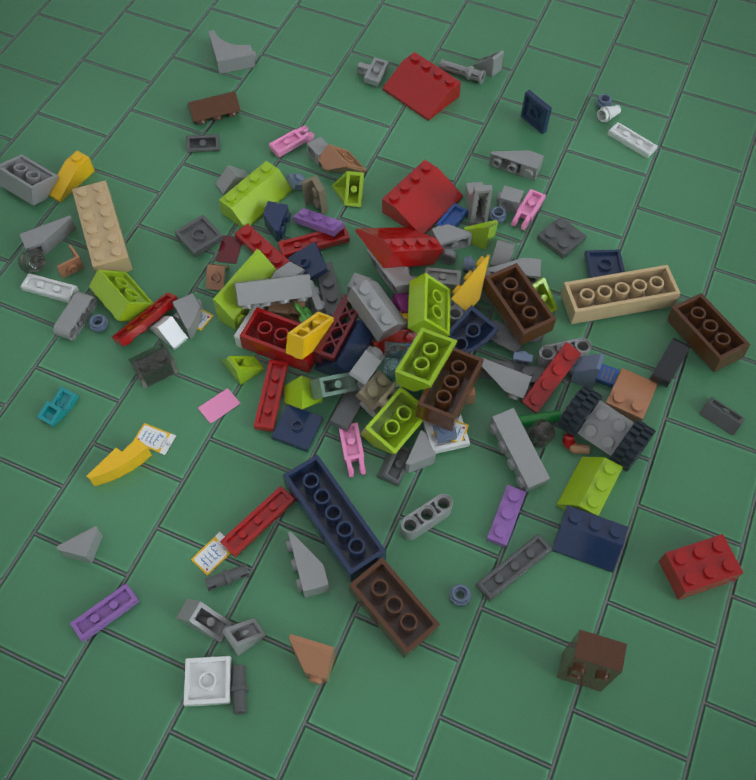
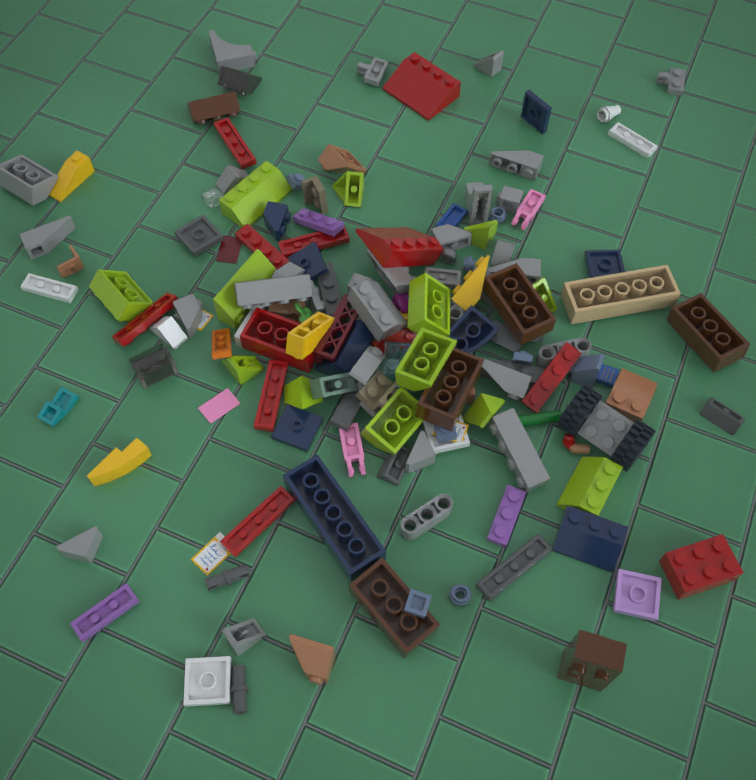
(32, 261): clear smoke head -> none
(75, 316): light grey beam -> none
(95, 320): sand blue plate -> none
(101, 228): tan brick -> none
(155, 438): white sticker -> none
(203, 143): dark grey slope -> none
(203, 619): light grey slope -> none
(212, 197): none -> clear tile
(215, 276): nougat bracket -> none
(221, 343): none -> orange tile
(235, 143): none -> red plate
(237, 80): none -> clear smoke slope
(291, 141): bright pink hinge -> none
(310, 569): light grey slope -> none
(316, 148): light grey brick -> none
(417, 603): none -> sand blue plate
(421, 198): red slope -> none
(467, 72): light grey pin -> none
(483, 410): none -> lime slope
(541, 433): clear smoke head -> none
(561, 237): dark grey plate -> none
(604, 100): sand blue plate -> none
(637, 595): none -> lavender plate
(670, 362): black beam -> none
(673, 80): none -> light grey hinge

